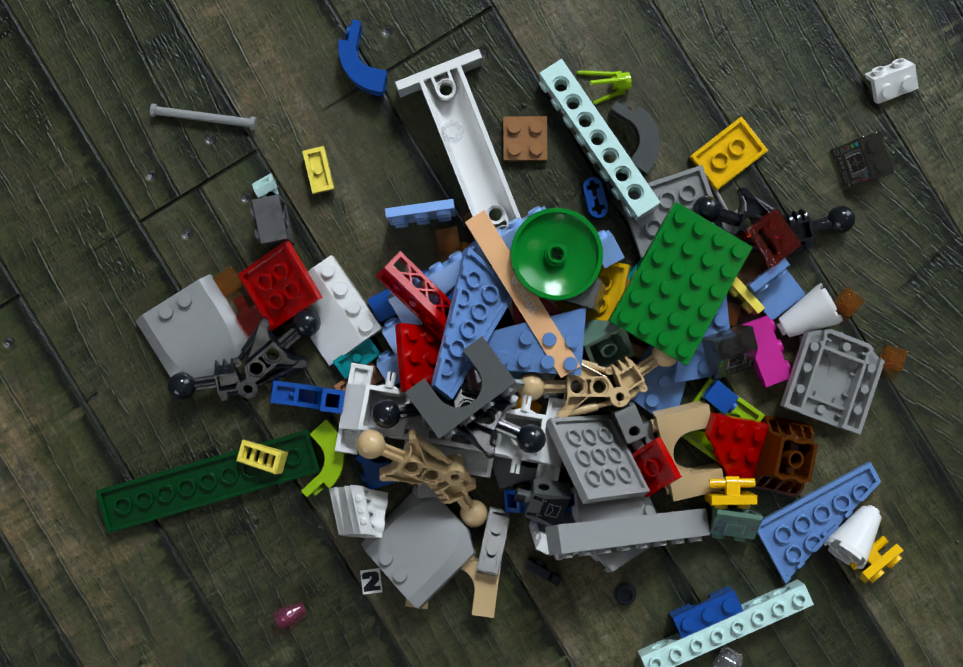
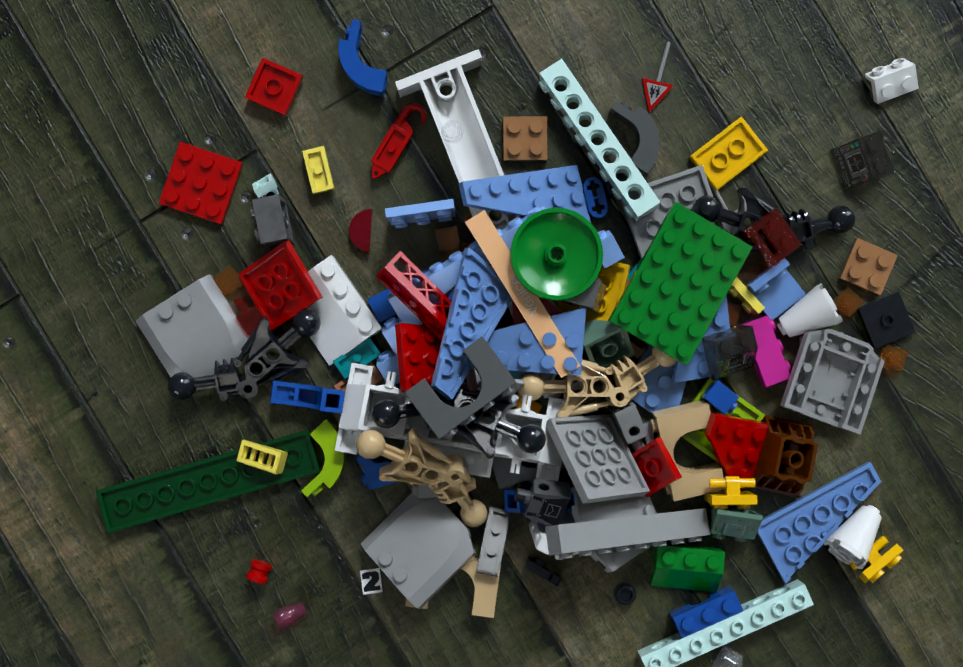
(201, 116): light grey bar -> none
(201, 183): none -> red plate
(258, 571): none -> red wheel
(274, 87): none -> red plate
(359, 511): white slope -> none
(360, 230): none -> dark red tile
(395, 141): none -> red plate
(527, 190): none -> medium blue wing
(618, 80): lime plant -> none
(655, 89): none -> piece
(687, 567): none -> green slope
(867, 266): none -> medium nougat plate
(886, 320): none -> black plate

